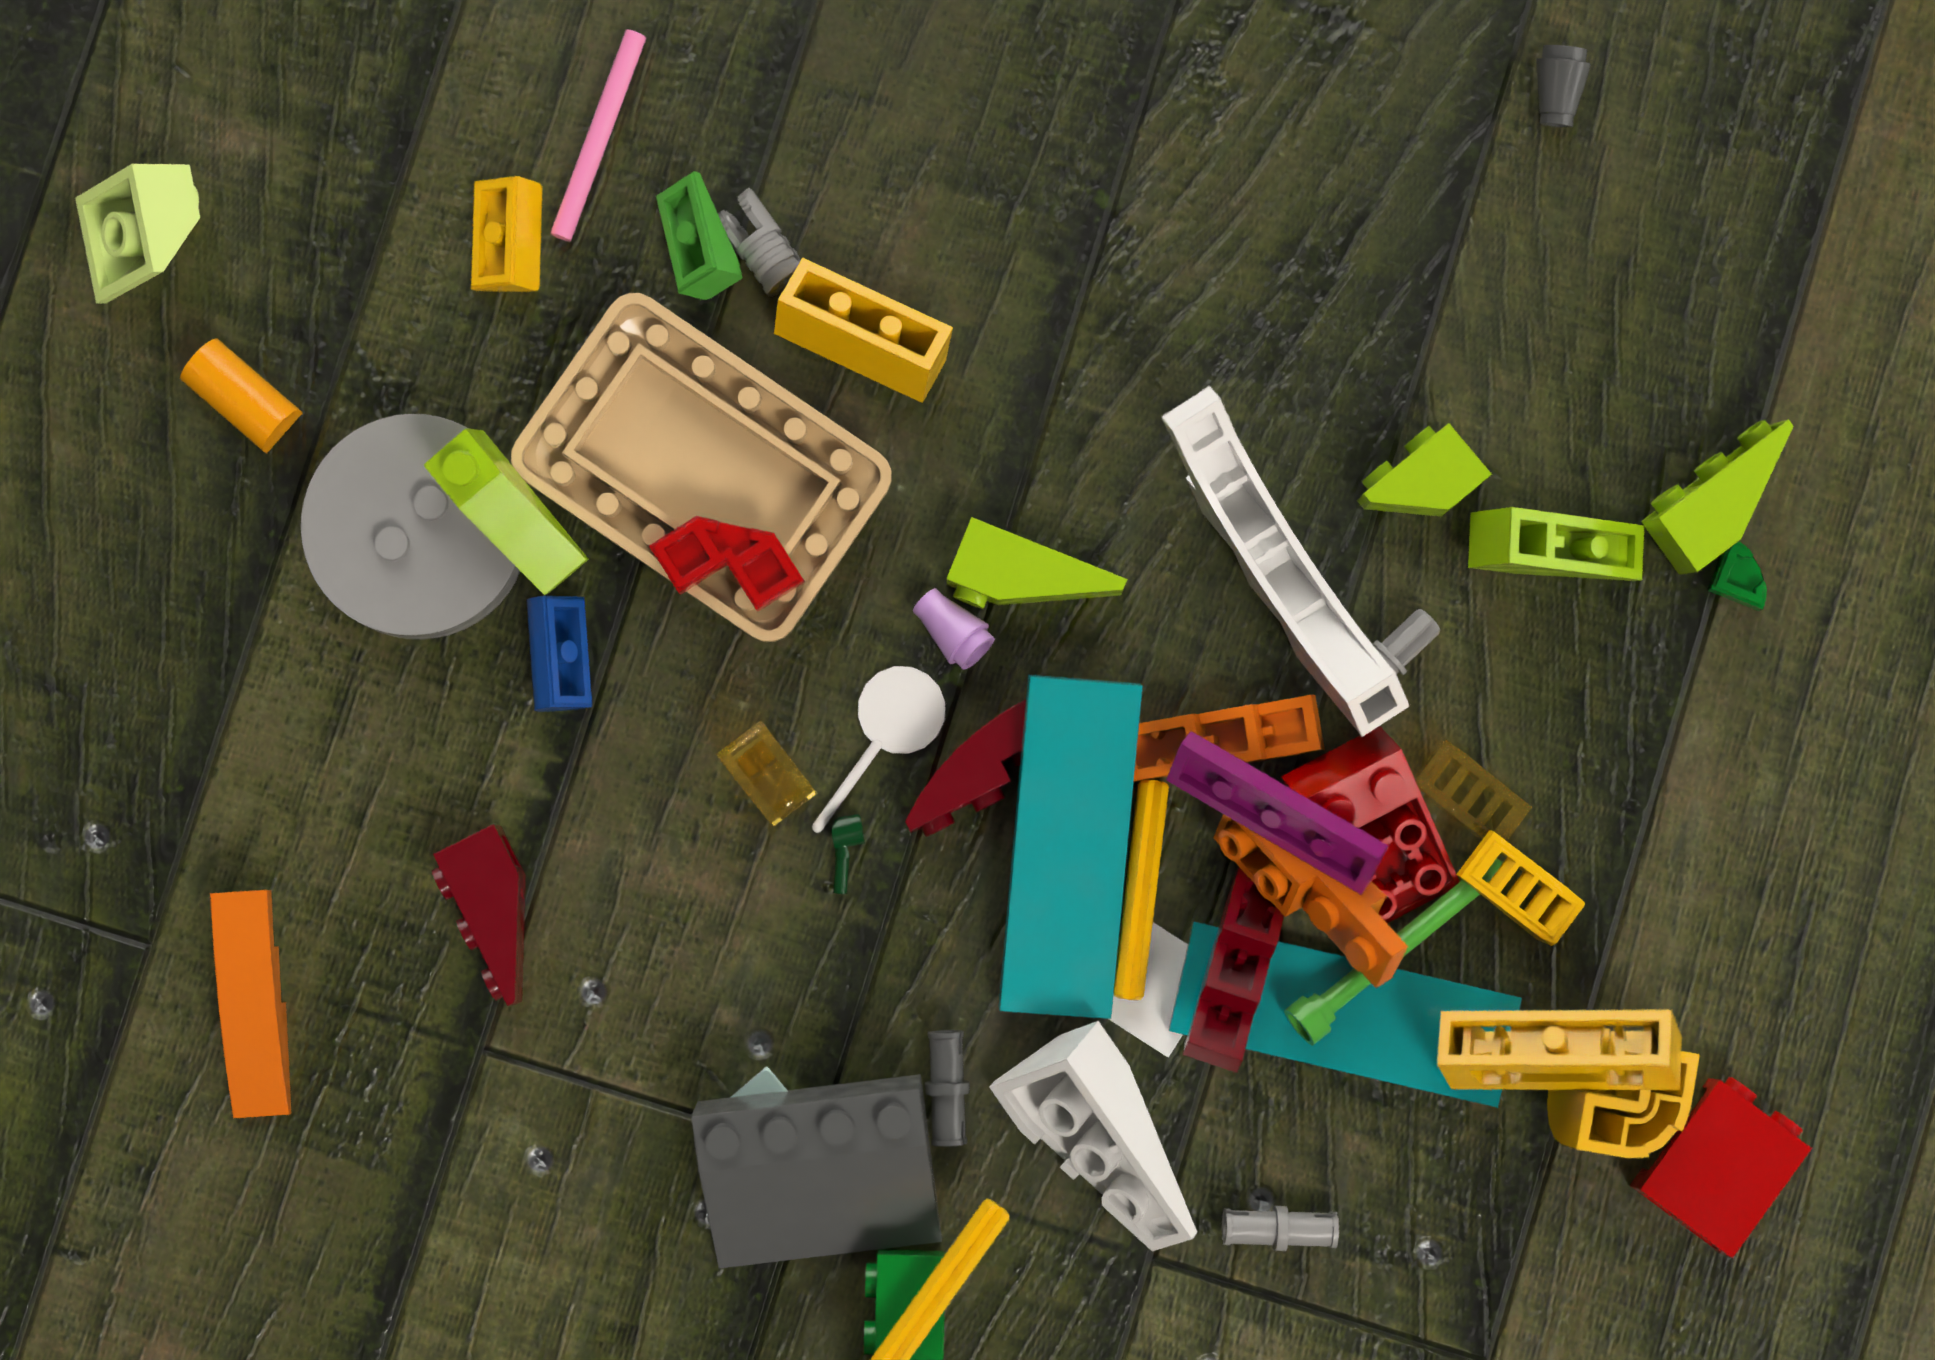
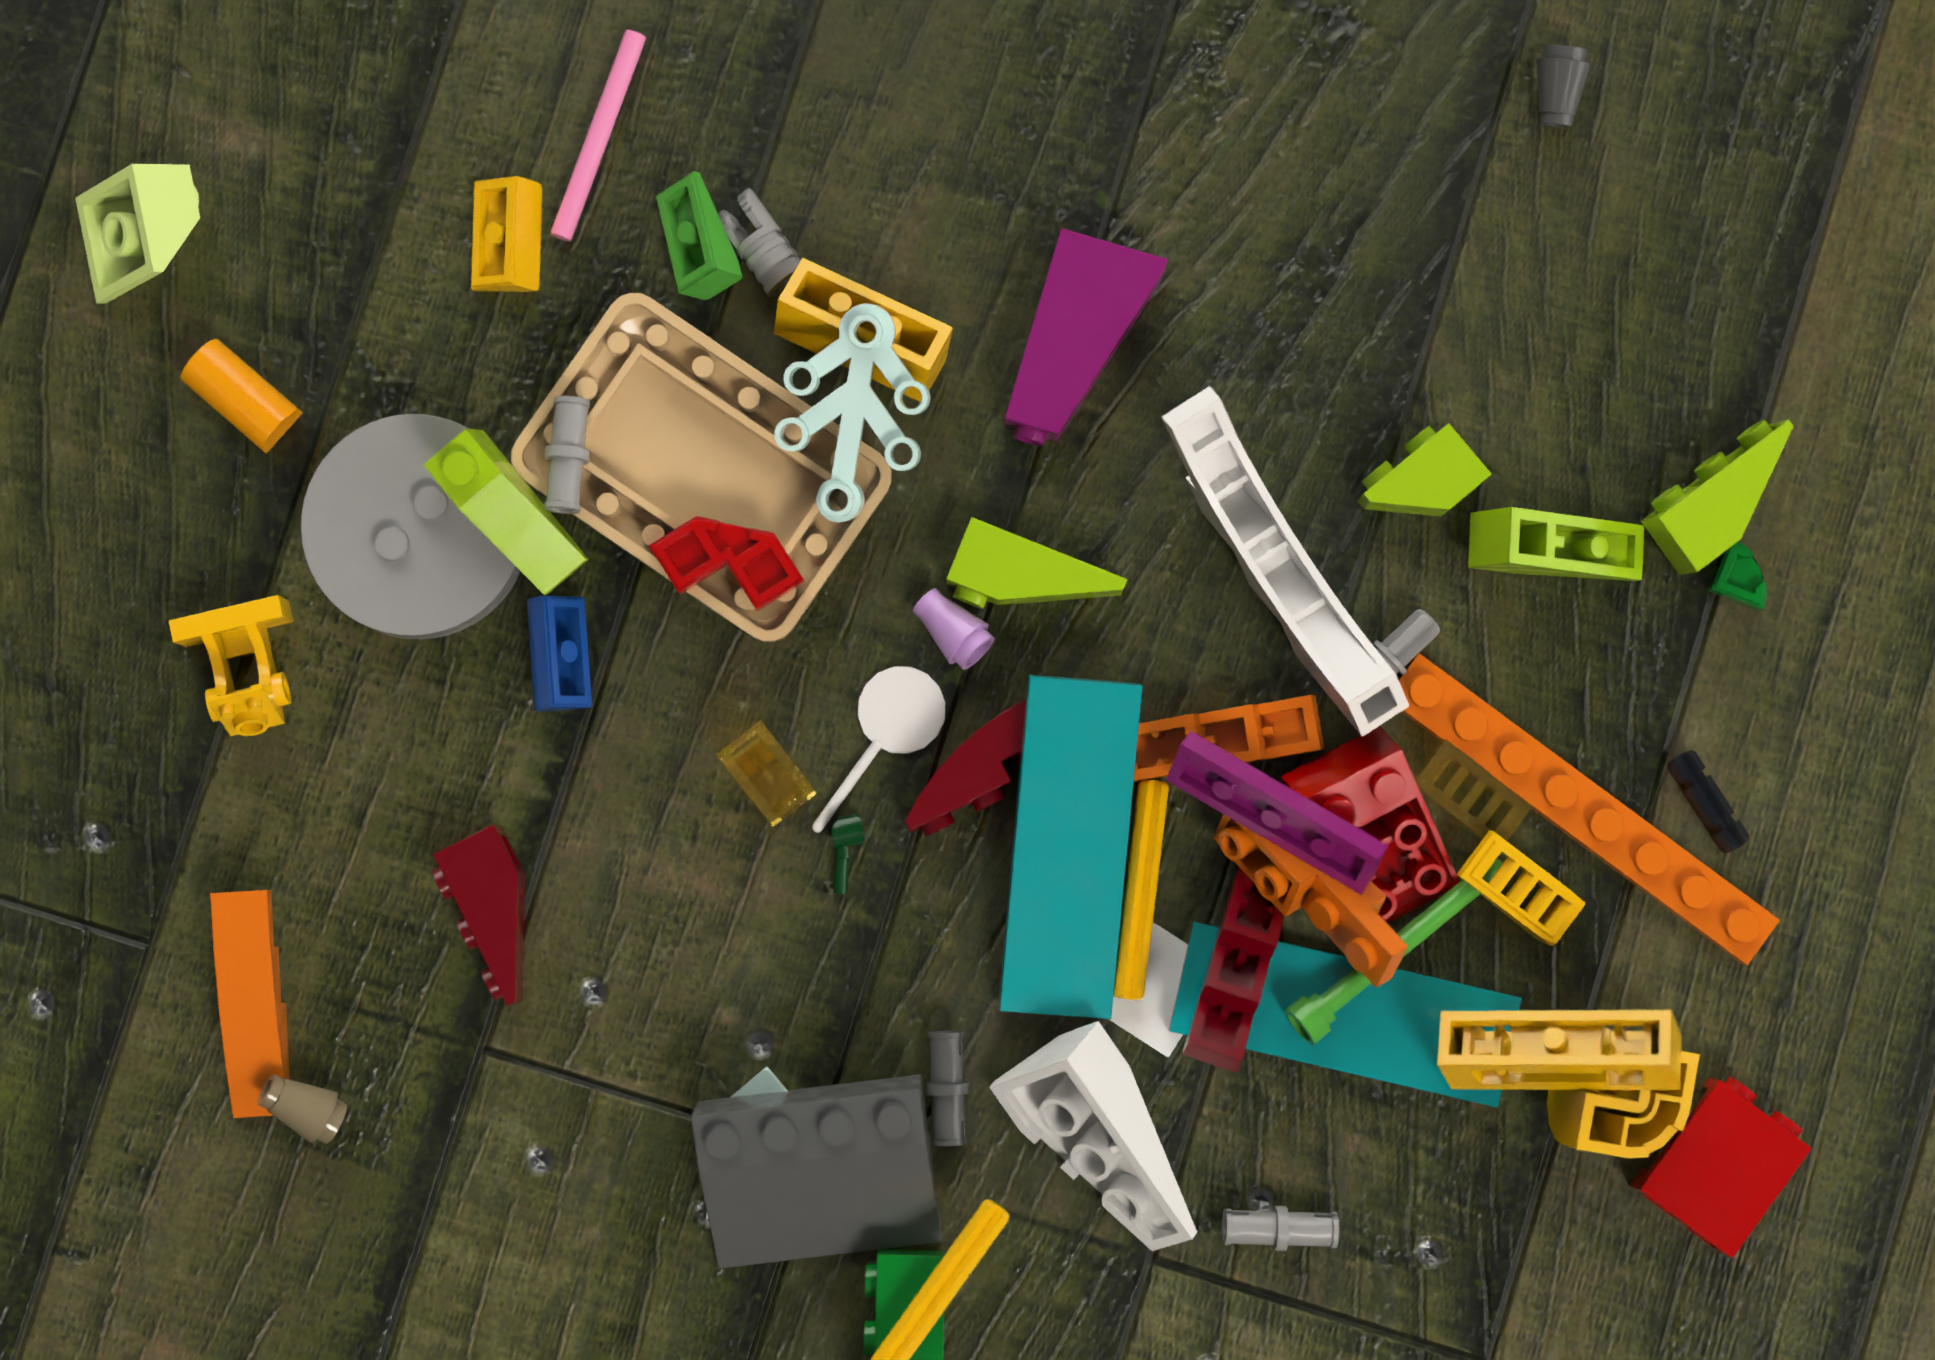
(234, 634): none -> yellow tile
(304, 1108): none -> dark tan cone
(567, 455): none -> light grey pin
(854, 403): none -> light aqua plant
(1080, 322): none -> magenta slope
(1586, 812): none -> orange plate
(1708, 801): none -> black axle

